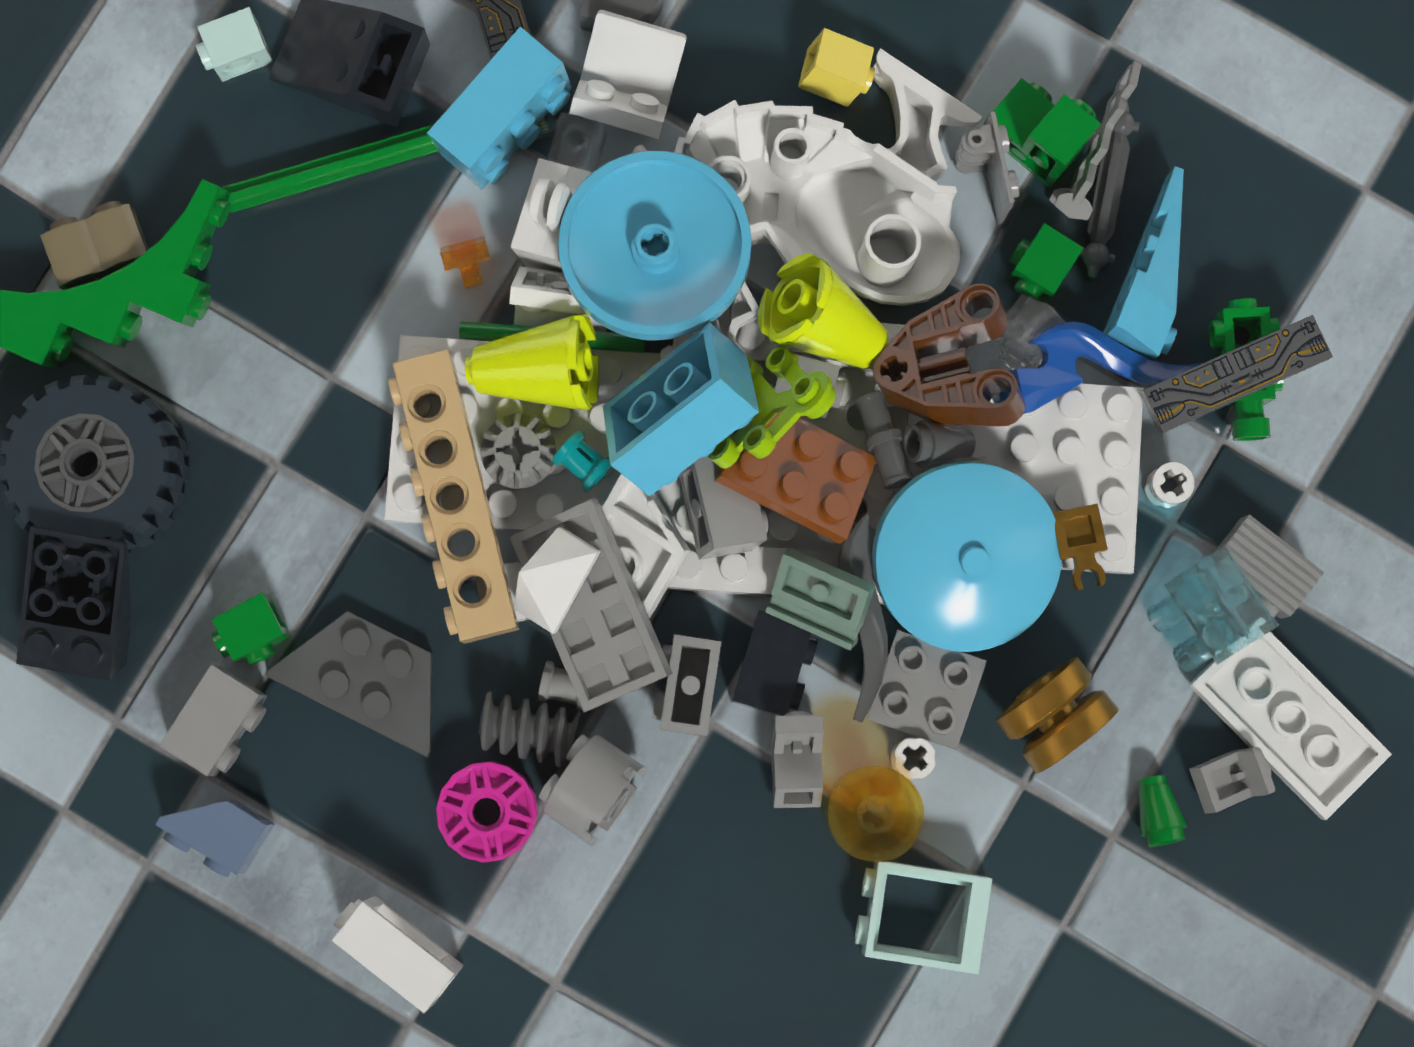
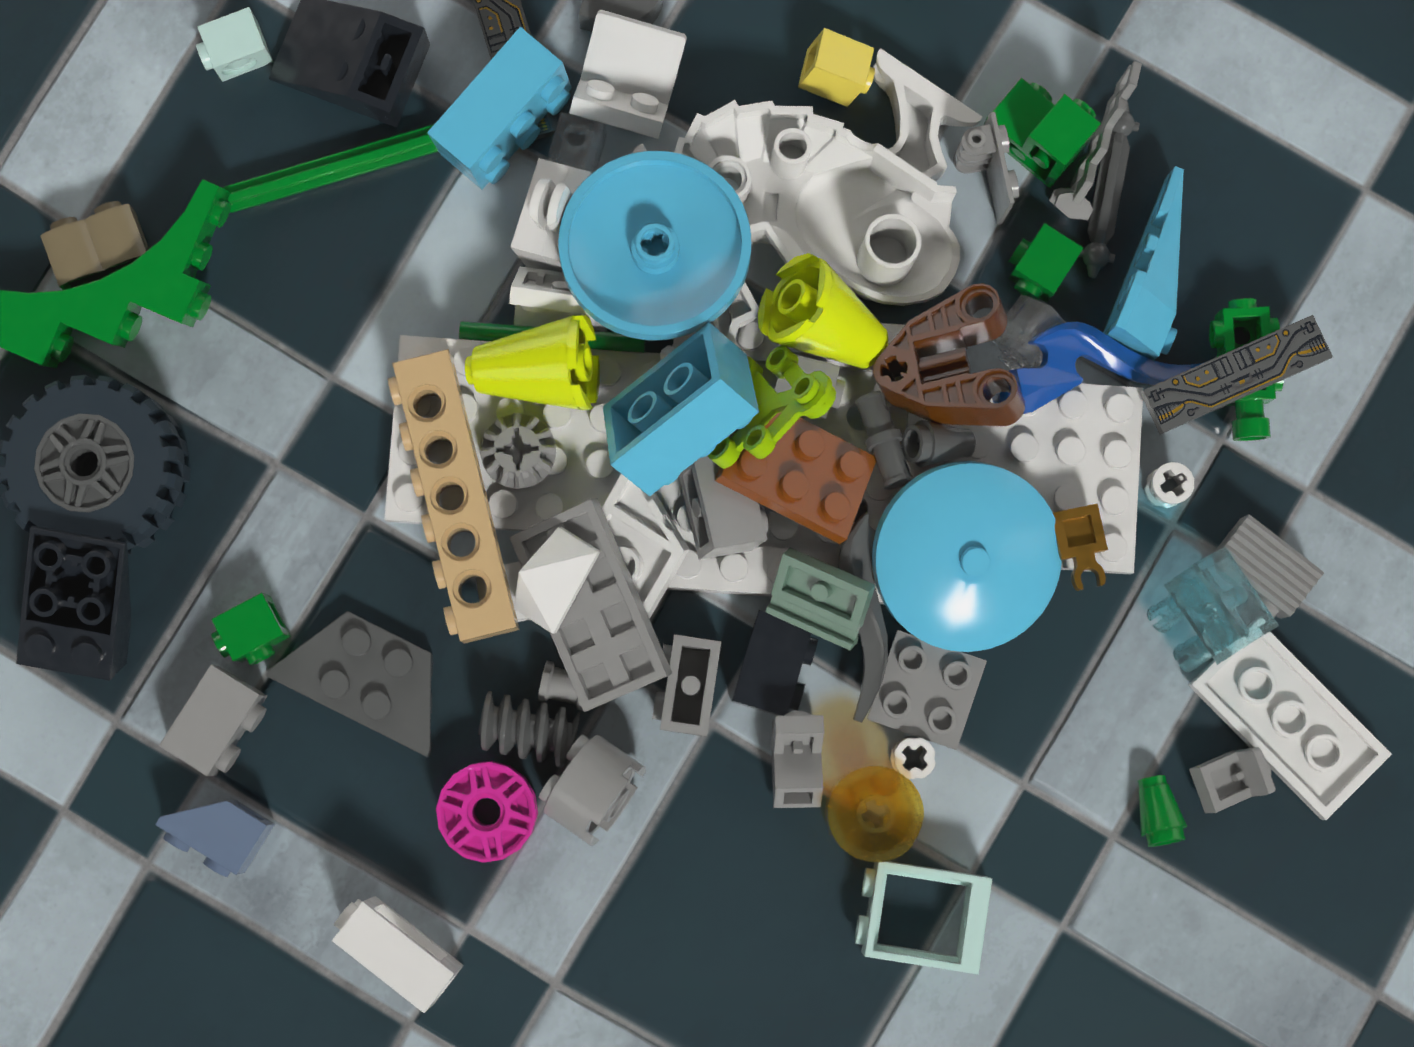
(466, 257): clear orange tile -> none
(582, 461): teal bush -> none
(1060, 719): pearl gold wheel -> none

